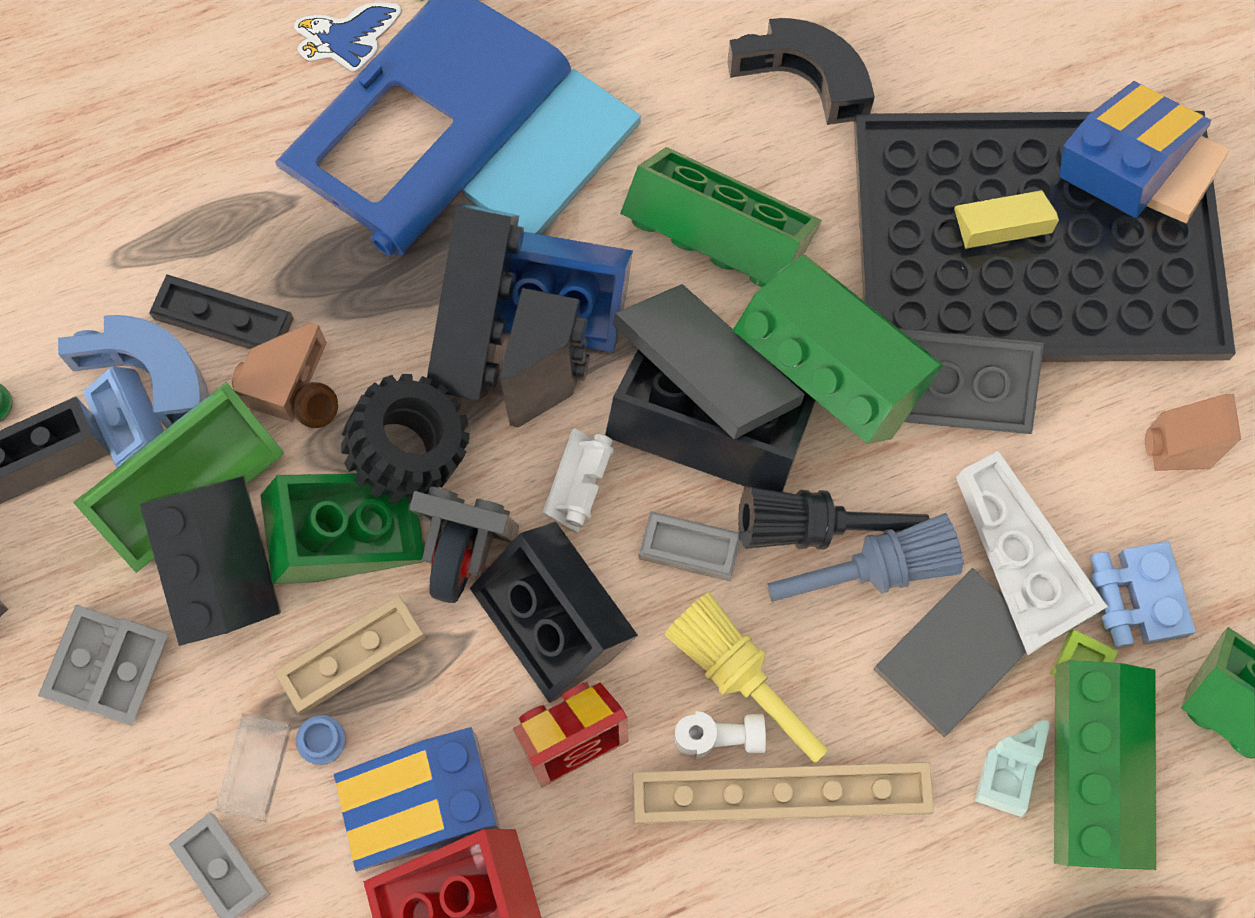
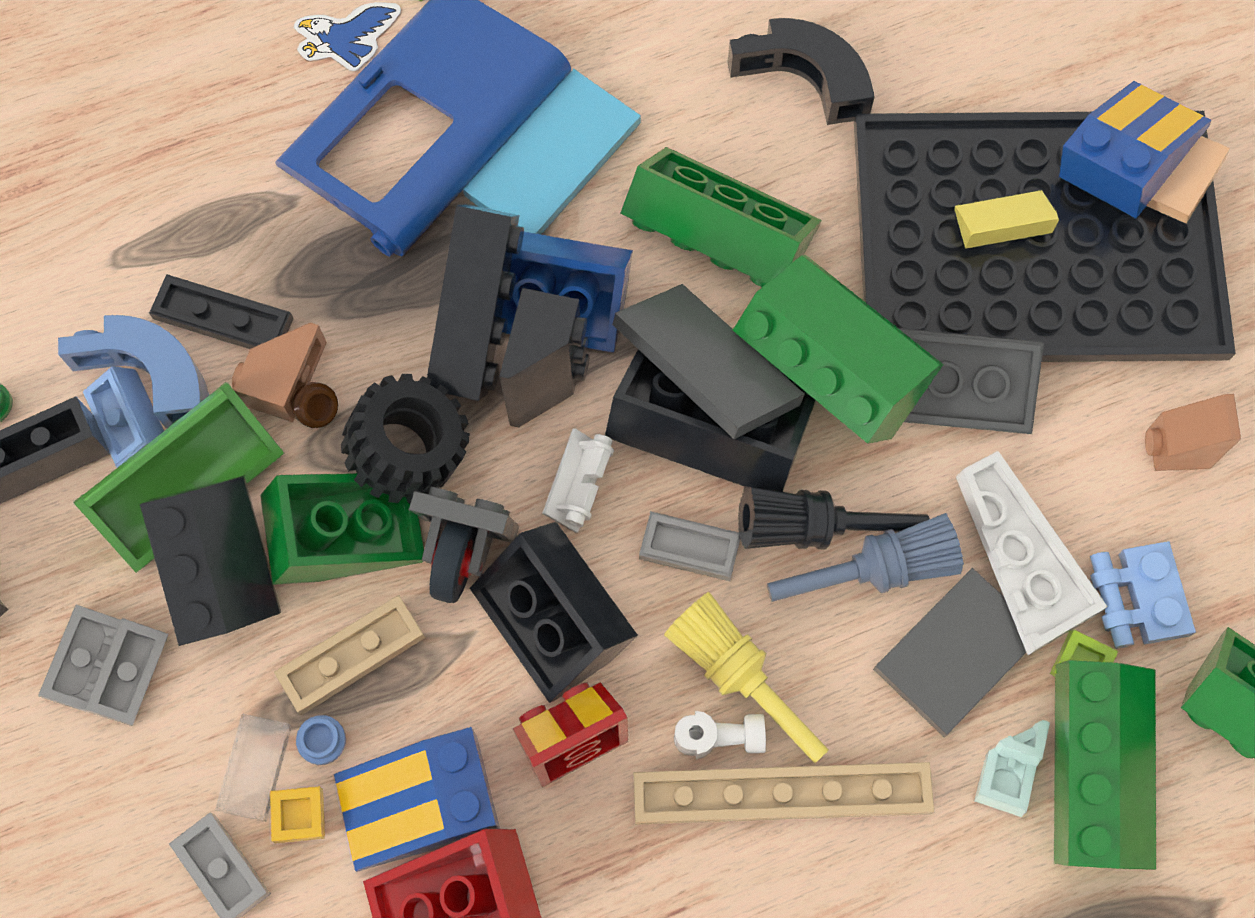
(297, 814): none -> yellow plate

